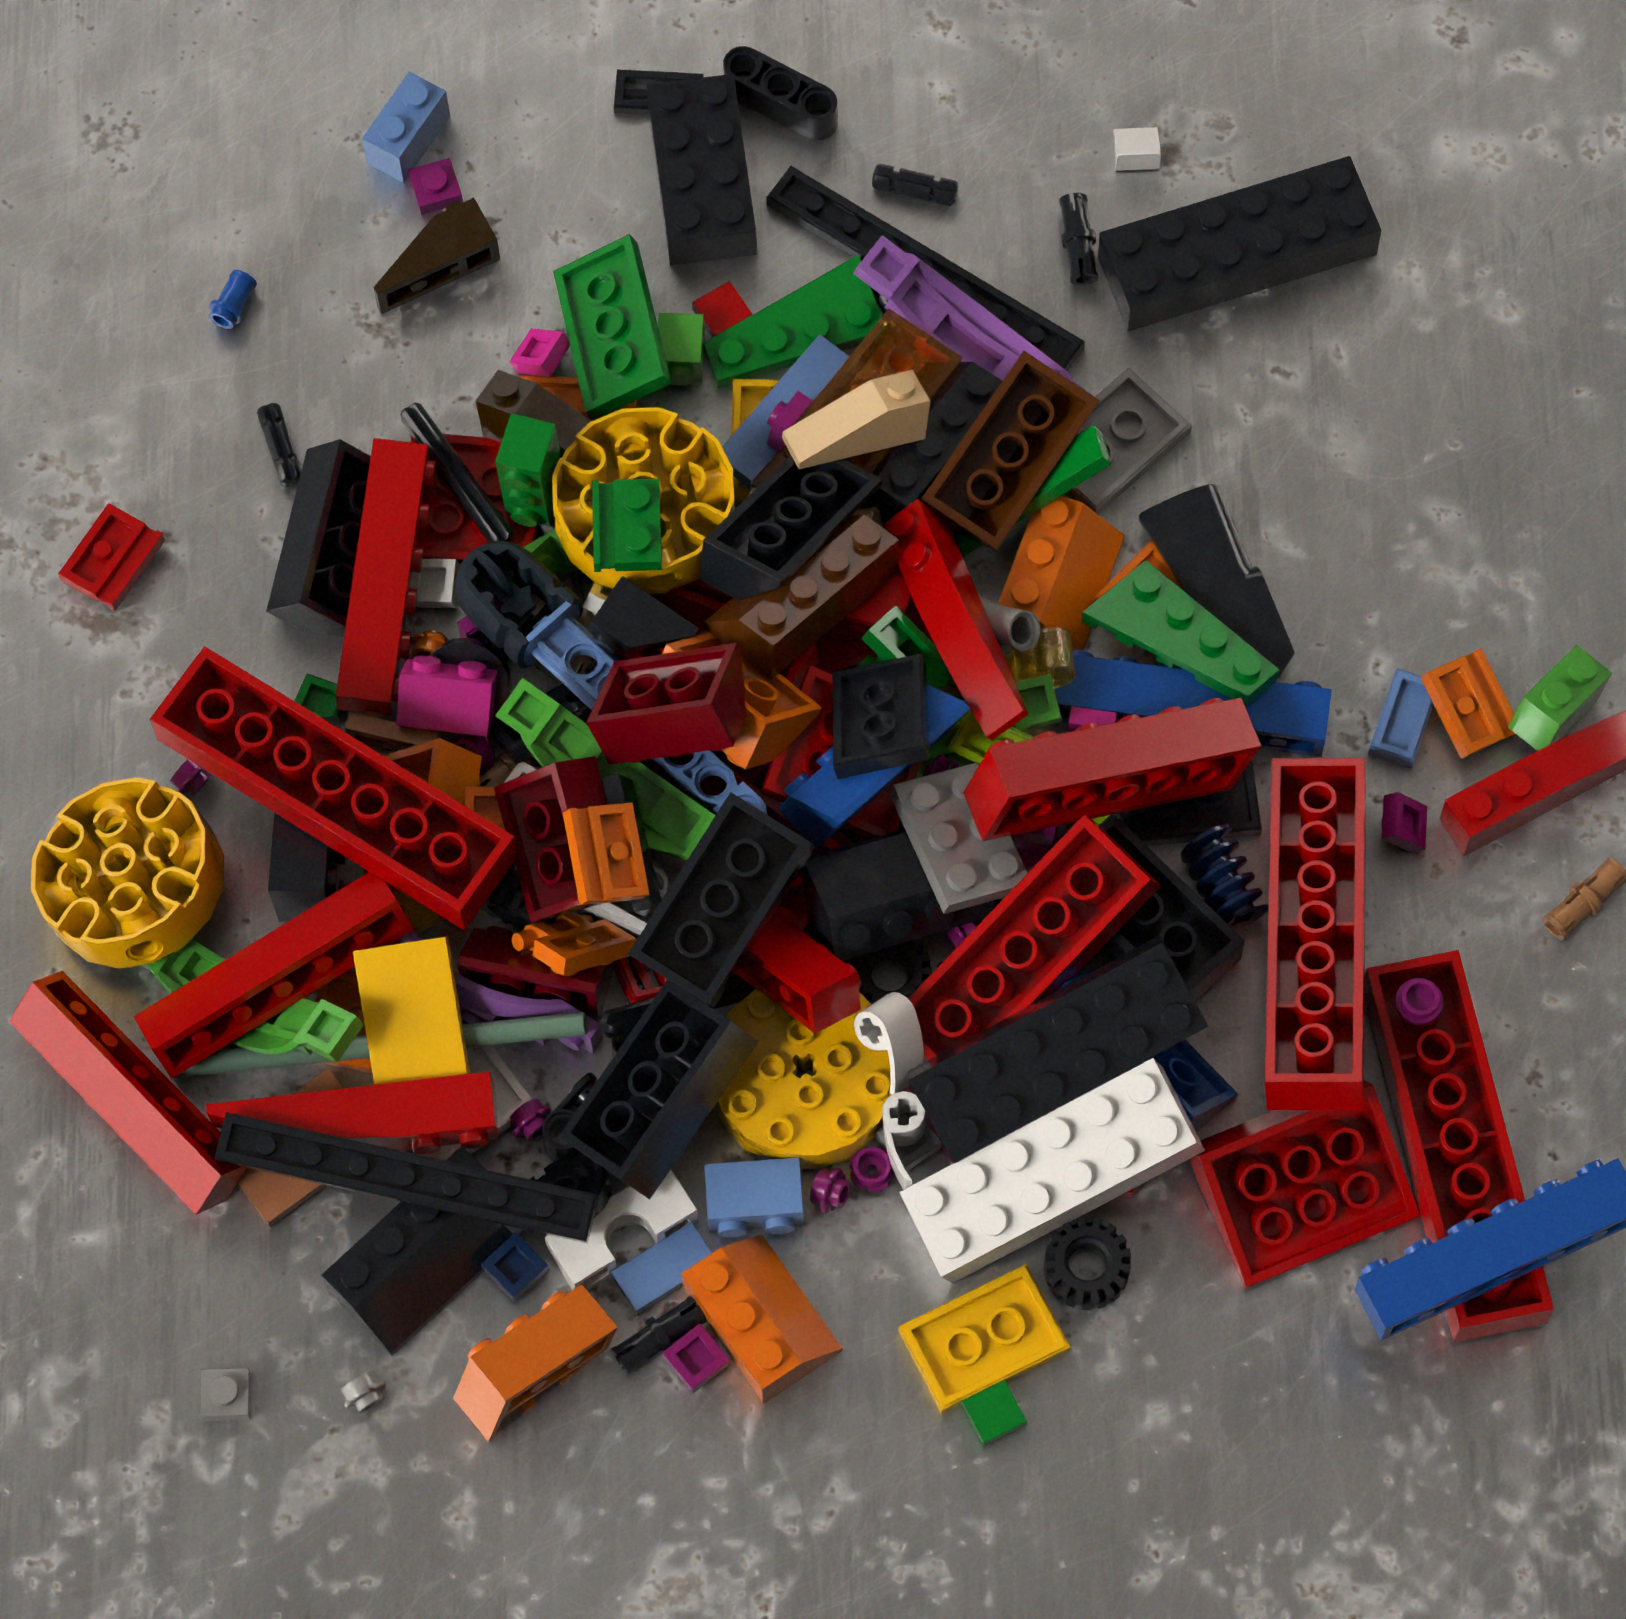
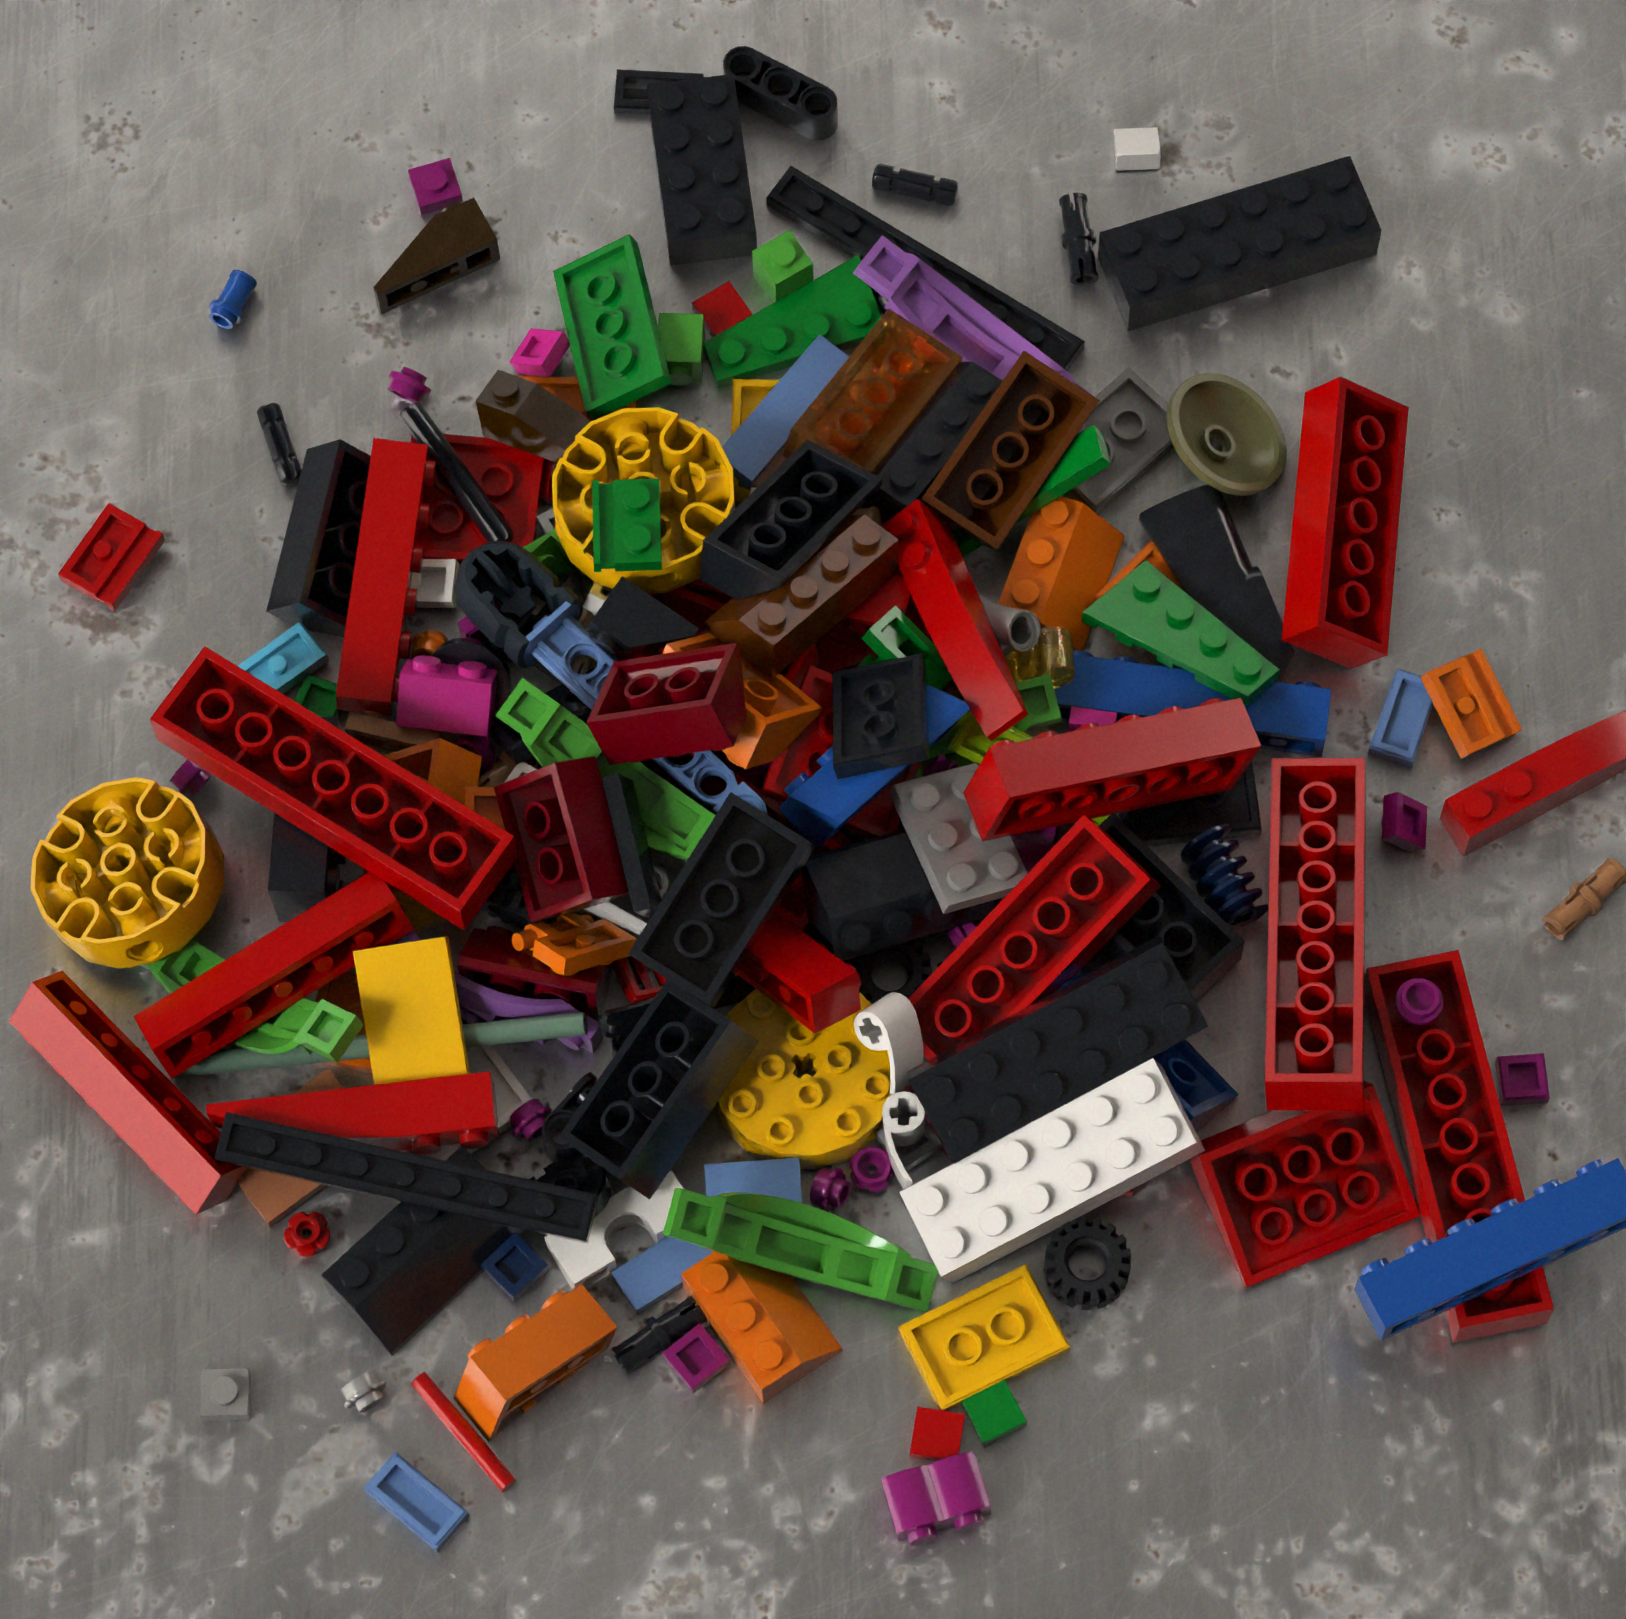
(286, 659): none -> medium azure hinge
(315, 1242): none -> red plate
(406, 127): medium blue brick -> none
(408, 385): none -> magenta plate
(416, 1501): none -> medium blue tile
(463, 1432): none -> red bar
(526, 469): green brick -> none
(606, 853): orange plate -> none
(781, 266): none -> bright green brick
(785, 416): magenta plate -> none
(801, 1244): none -> bright green piece
(865, 420): tan slope -> none
(936, 1434): none -> red tile
(936, 1498): none -> magenta brick
(1226, 434): none -> olive dish
(1345, 523): none -> red brick
(1522, 1079): none -> magenta tile
(1560, 699): bright green brick -> none

